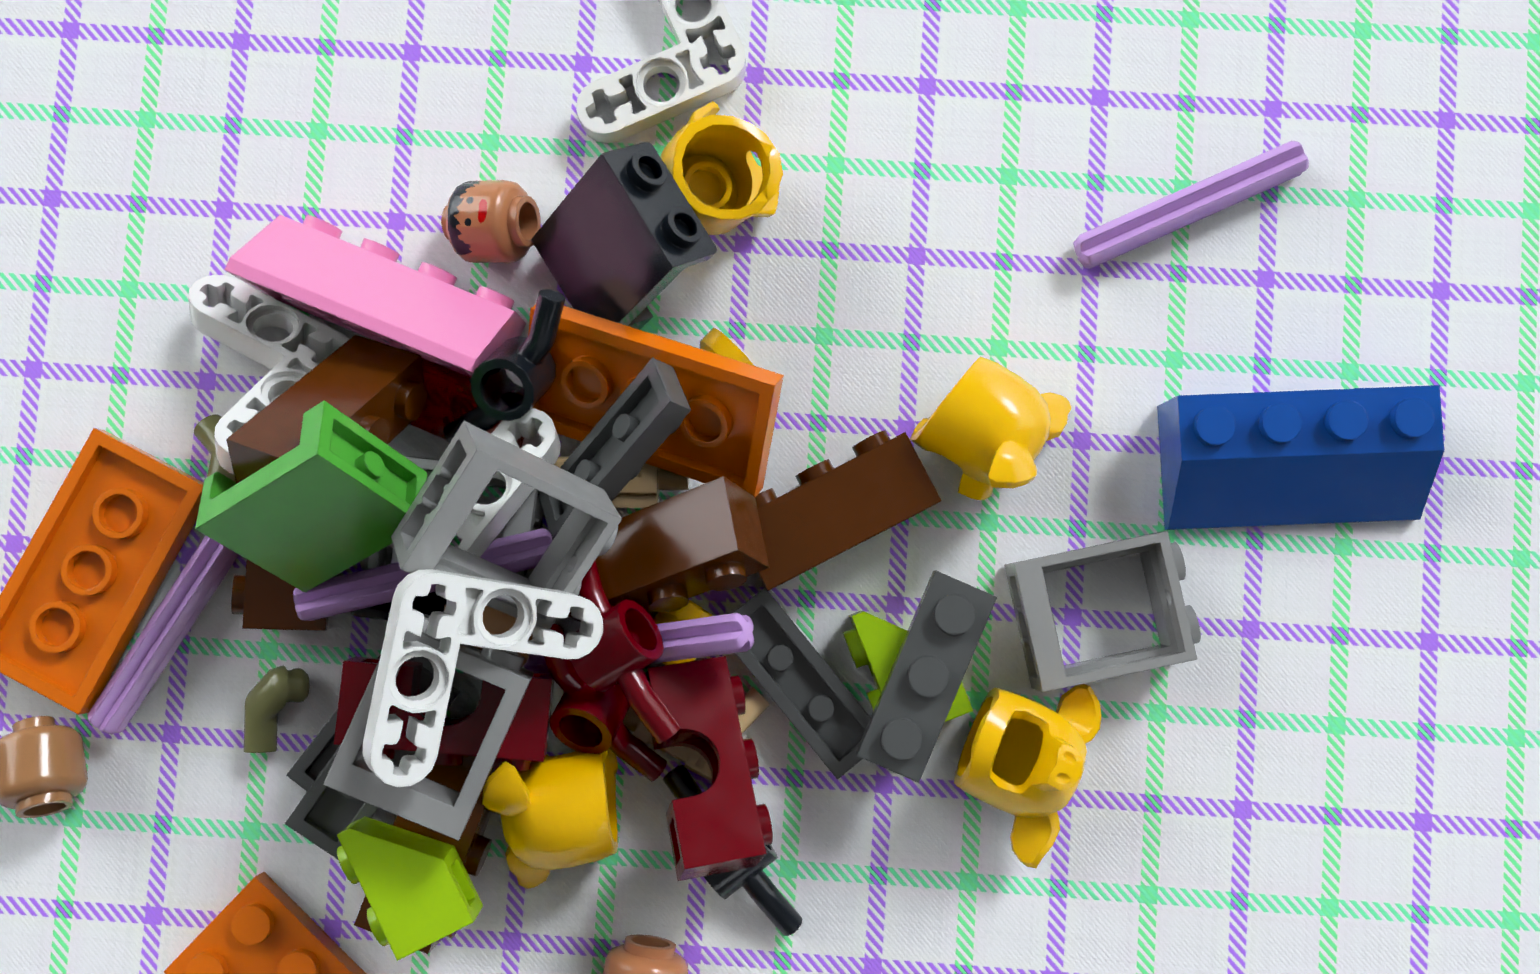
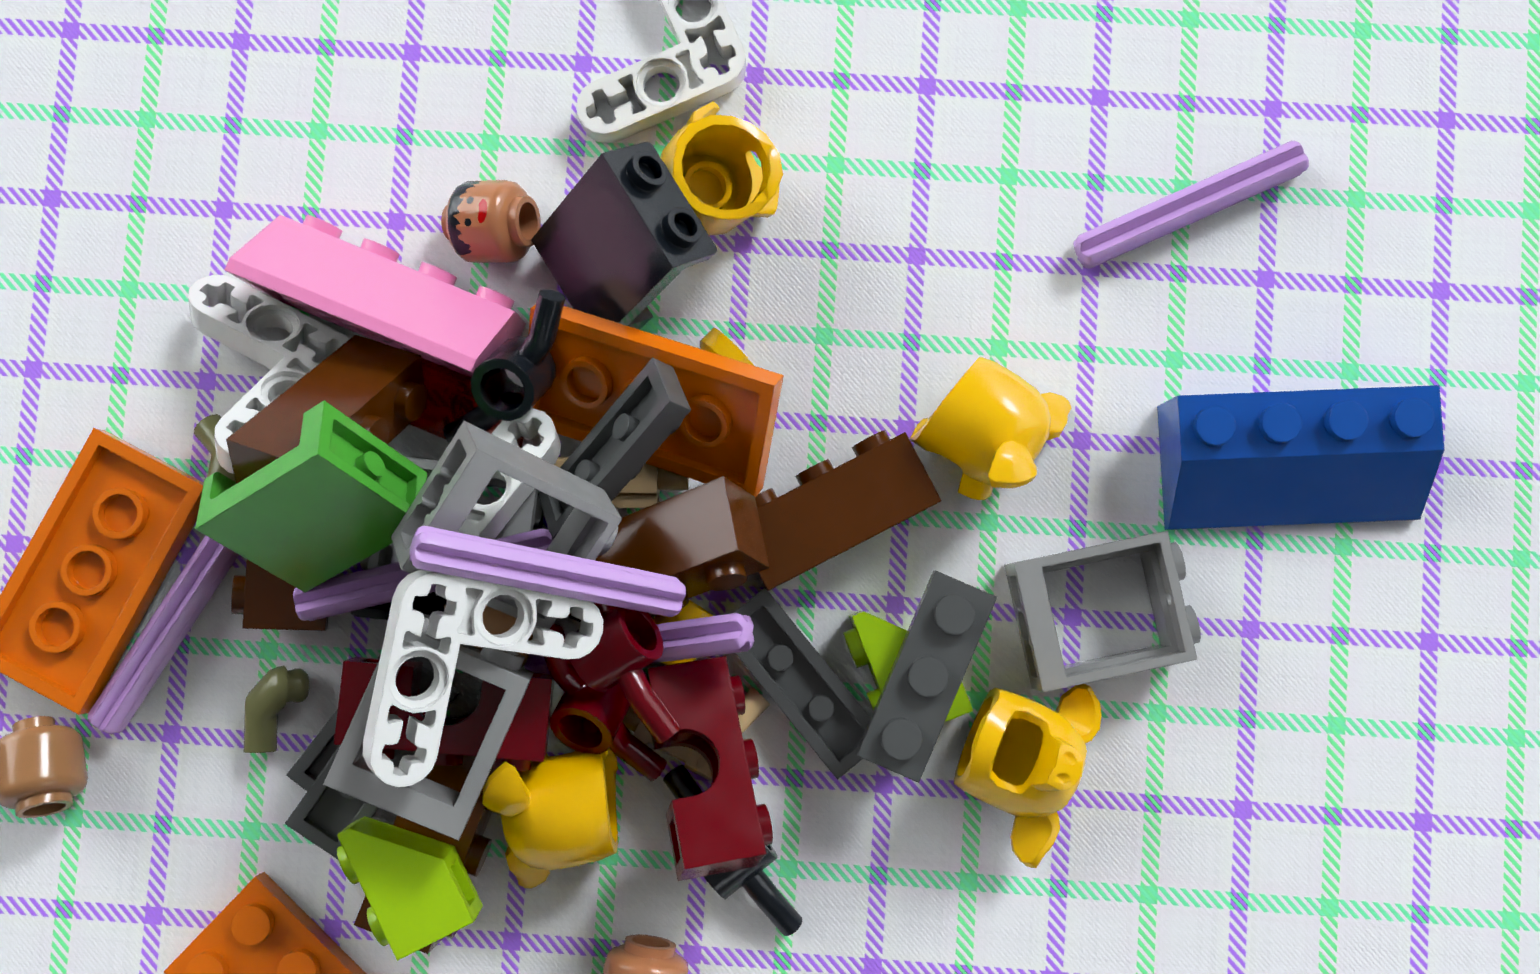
(545, 571): none -> lavender axle

